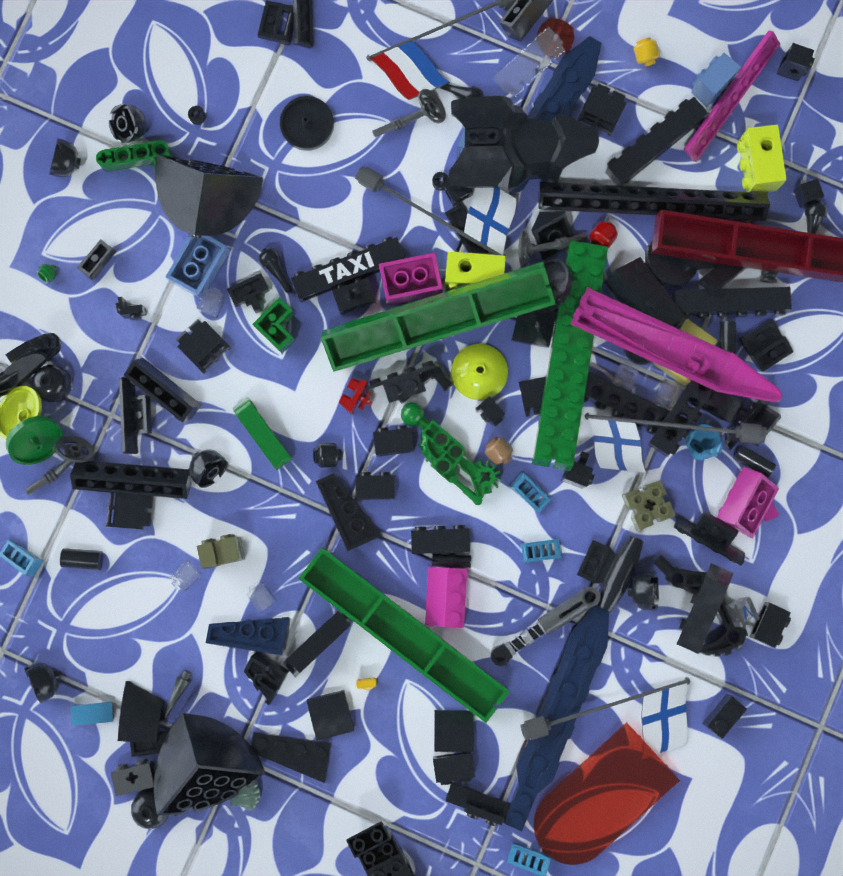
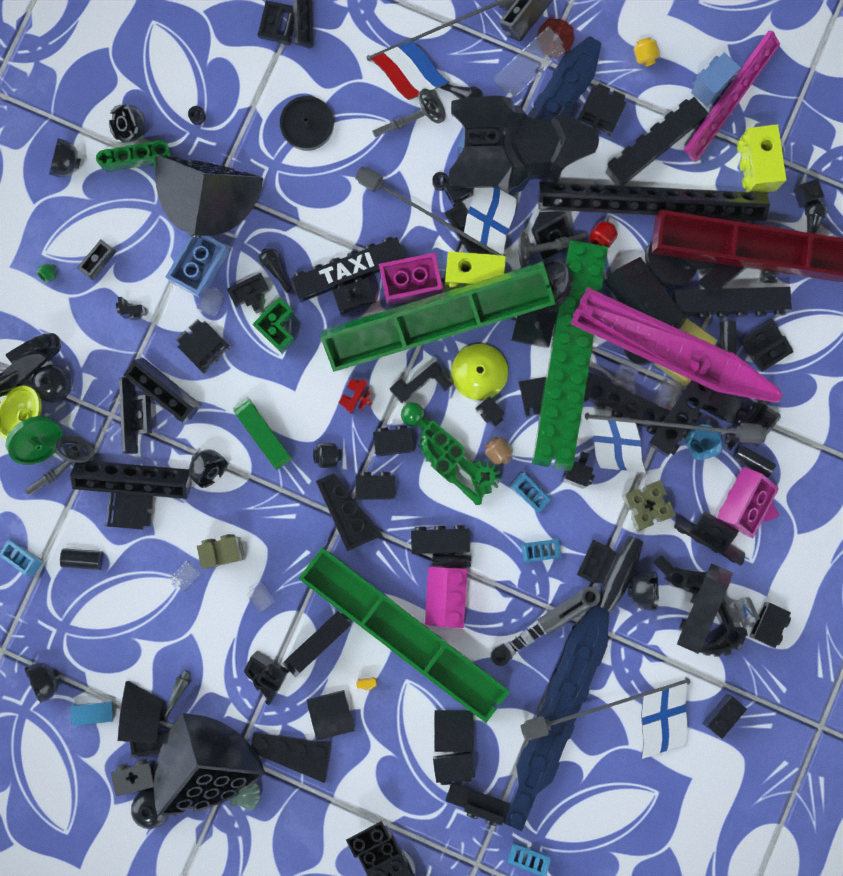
(251, 635): dark blue wing -> none
(404, 384): black bracket -> none
(601, 798): clear red piece -> none
(796, 62): black brick -> none

